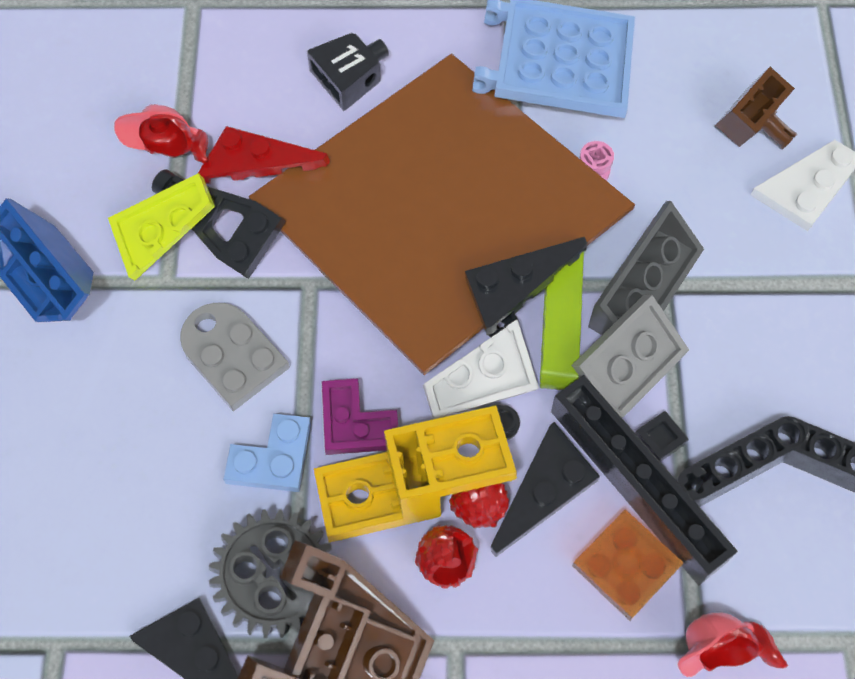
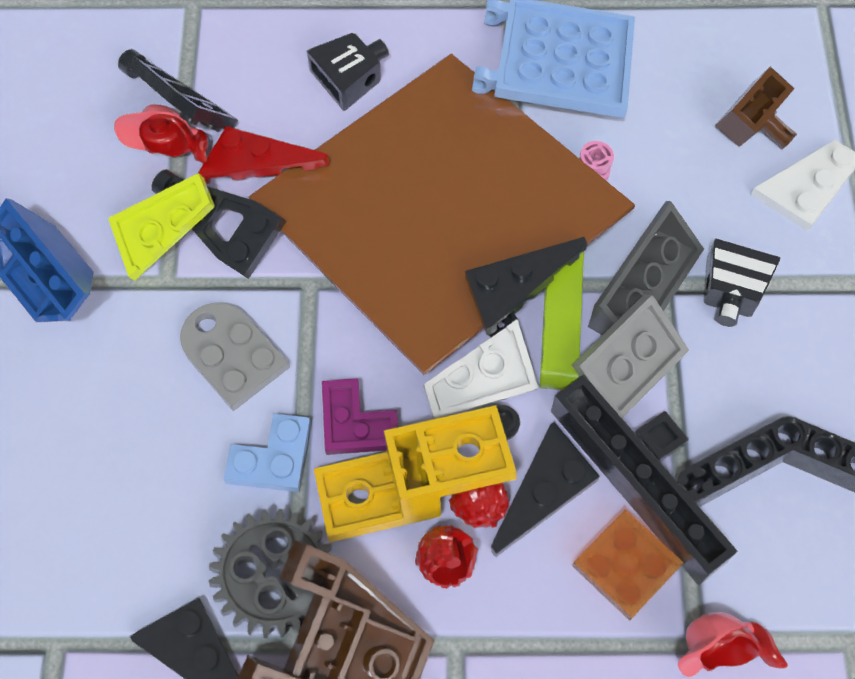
(192, 104): none -> black plate
(736, 280): none -> black torso

